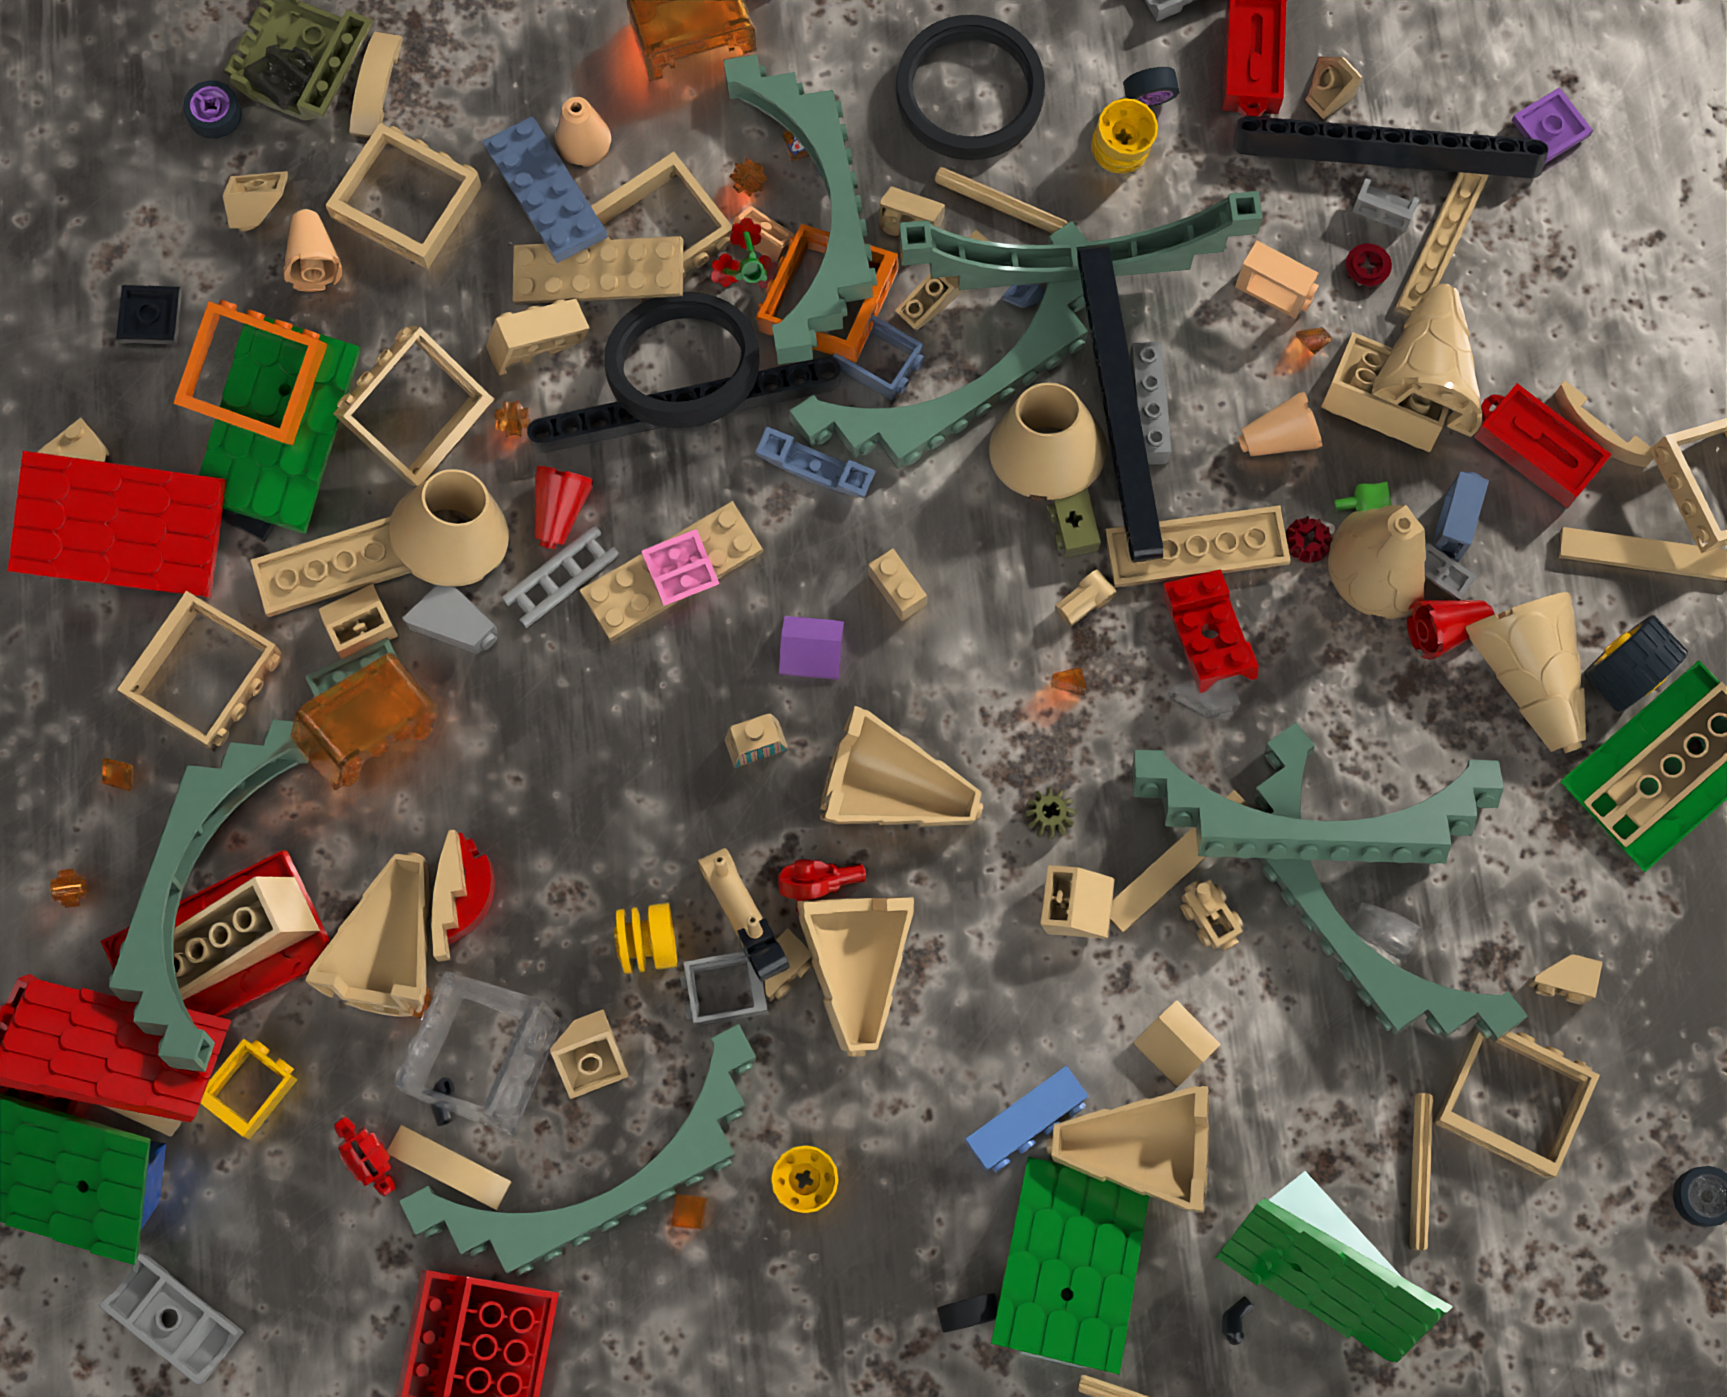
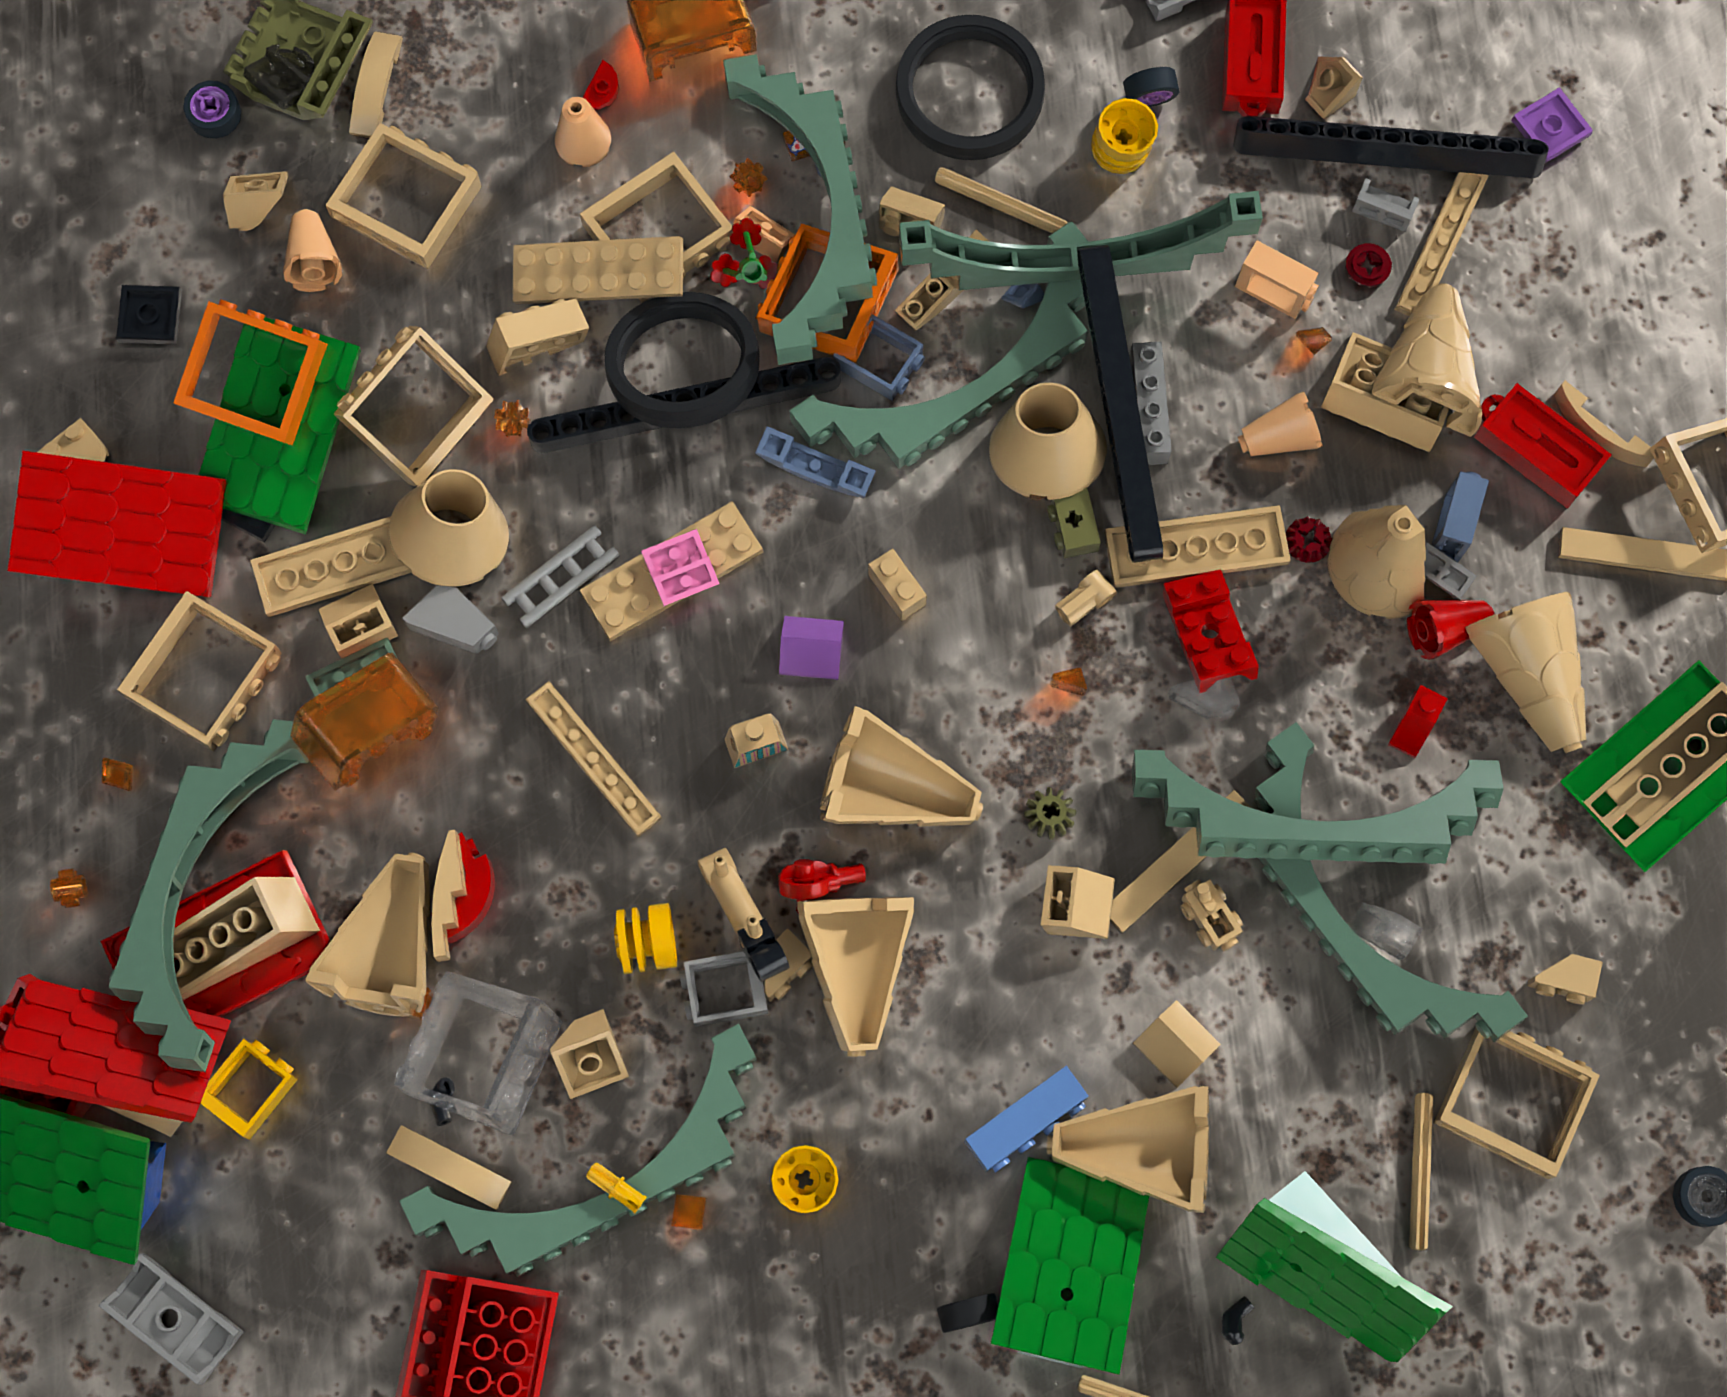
(372, 1150): red piece -> none
(545, 189): sand blue plate -> none
(557, 504): red cone -> none
(593, 759): none -> tan tile
(603, 87): none -> red plate
(615, 1187): none -> yellow axle
(1366, 497): bright green piece -> none
(1417, 721): none -> red slope
(1636, 663): black wheel -> none

